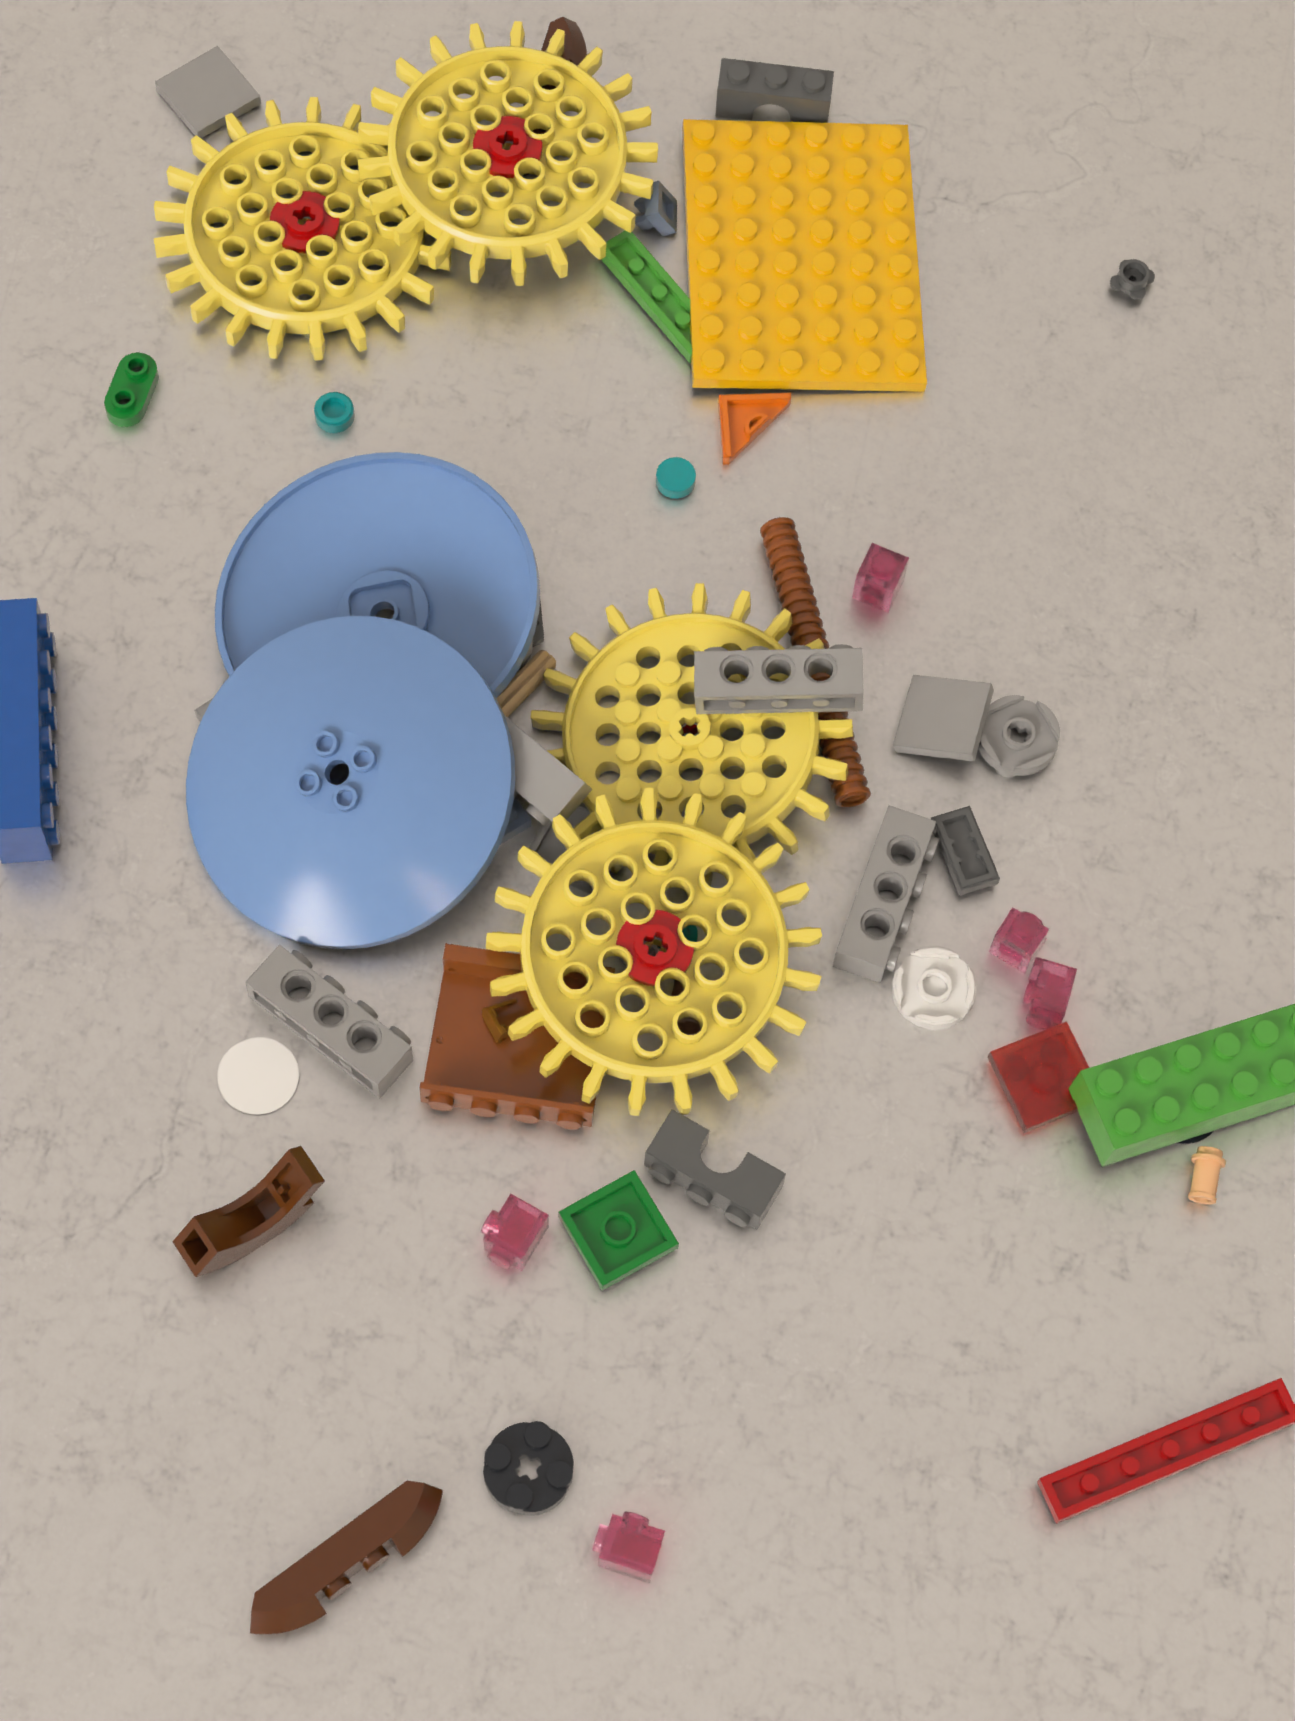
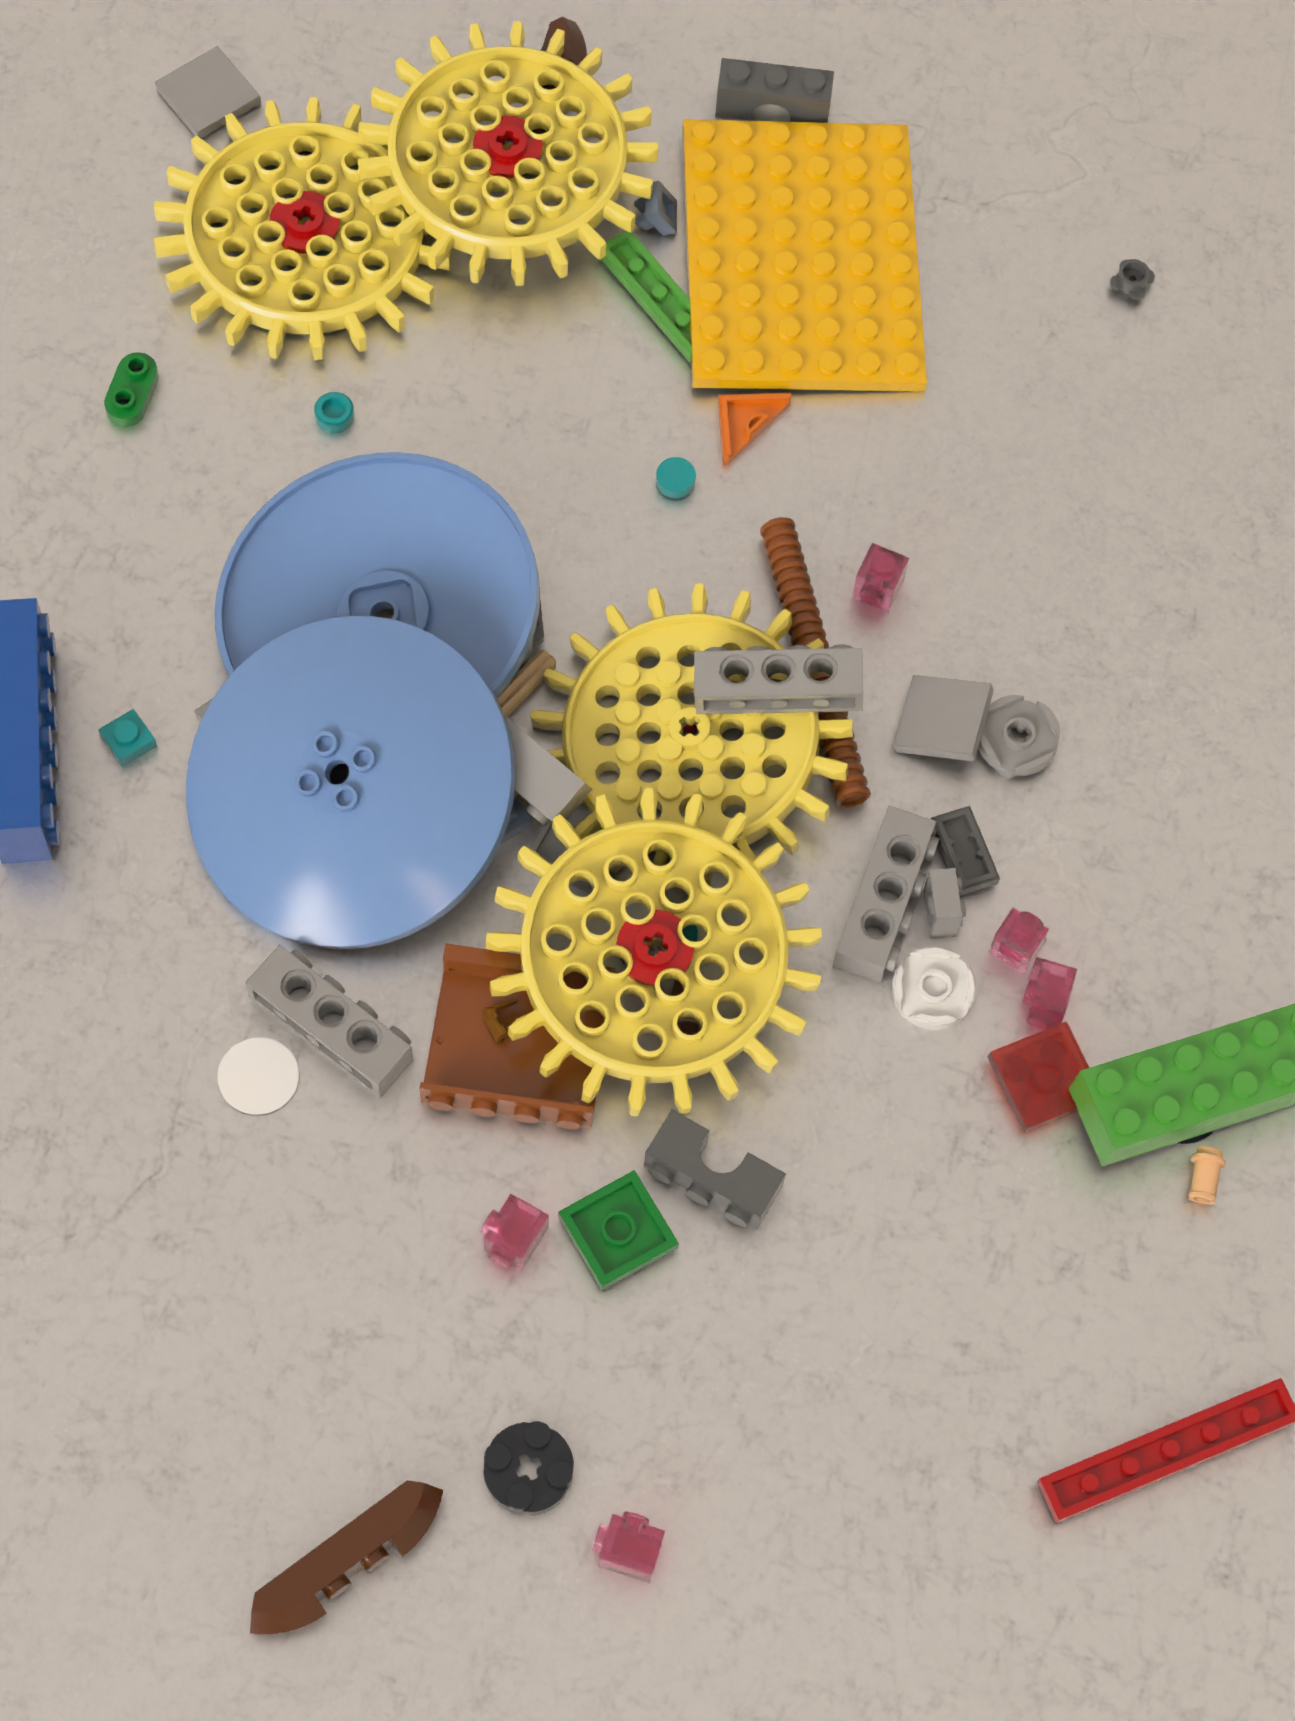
(127, 737): none -> teal plate
(253, 1219): reddish brown arch -> none
(943, 902): none -> light grey piece

